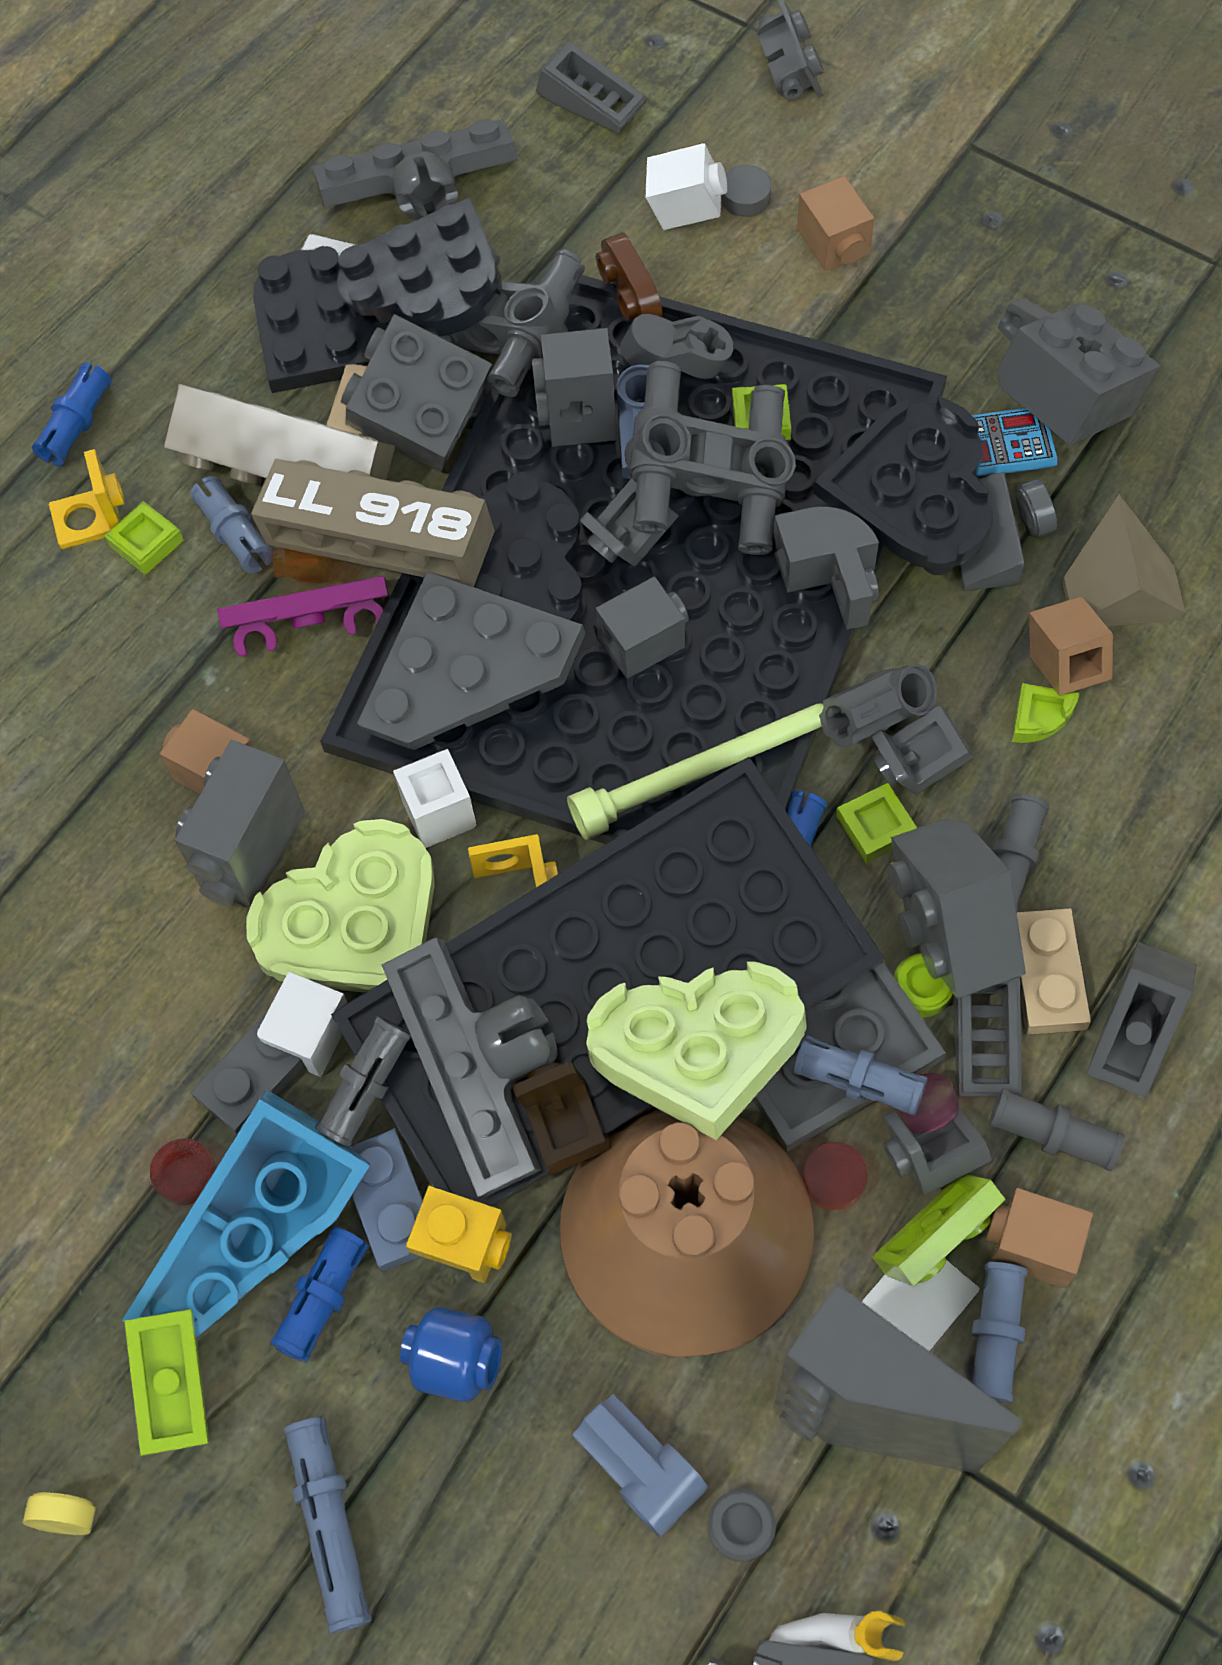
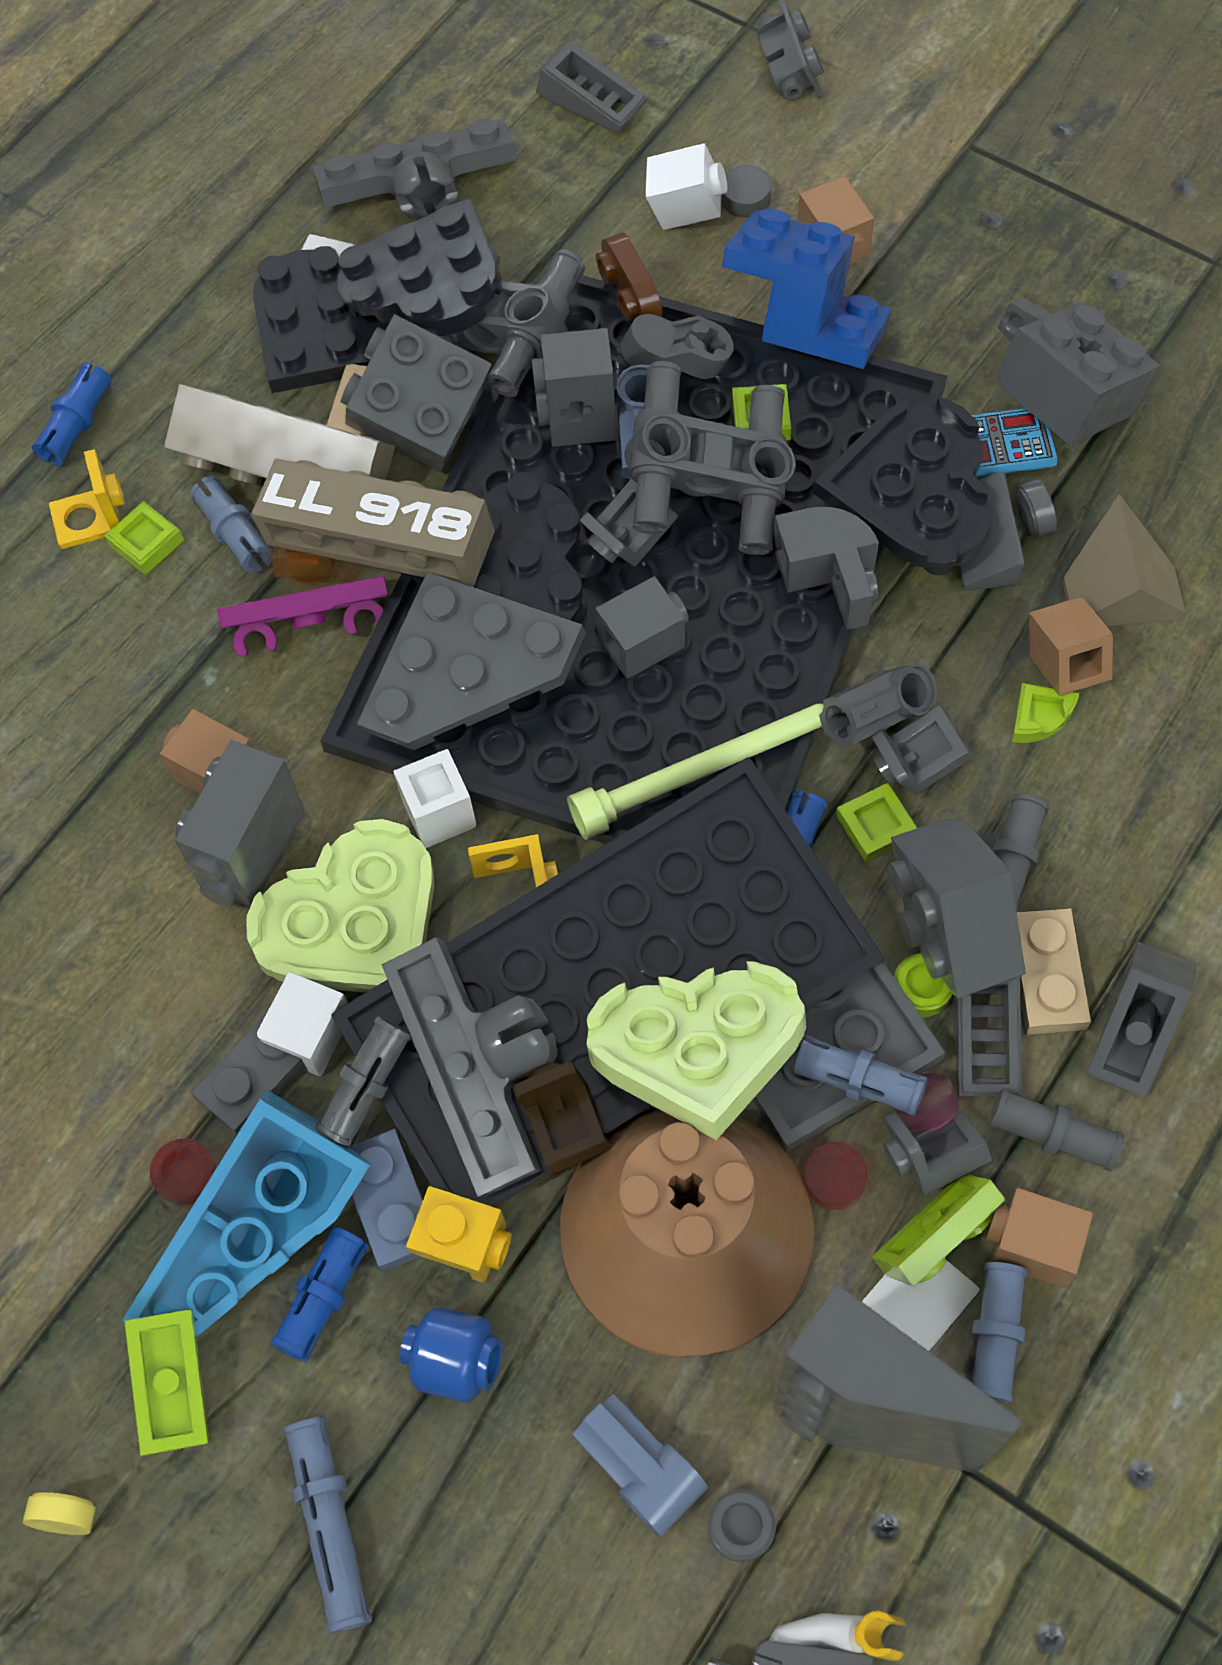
(808, 287): none -> blue bracket

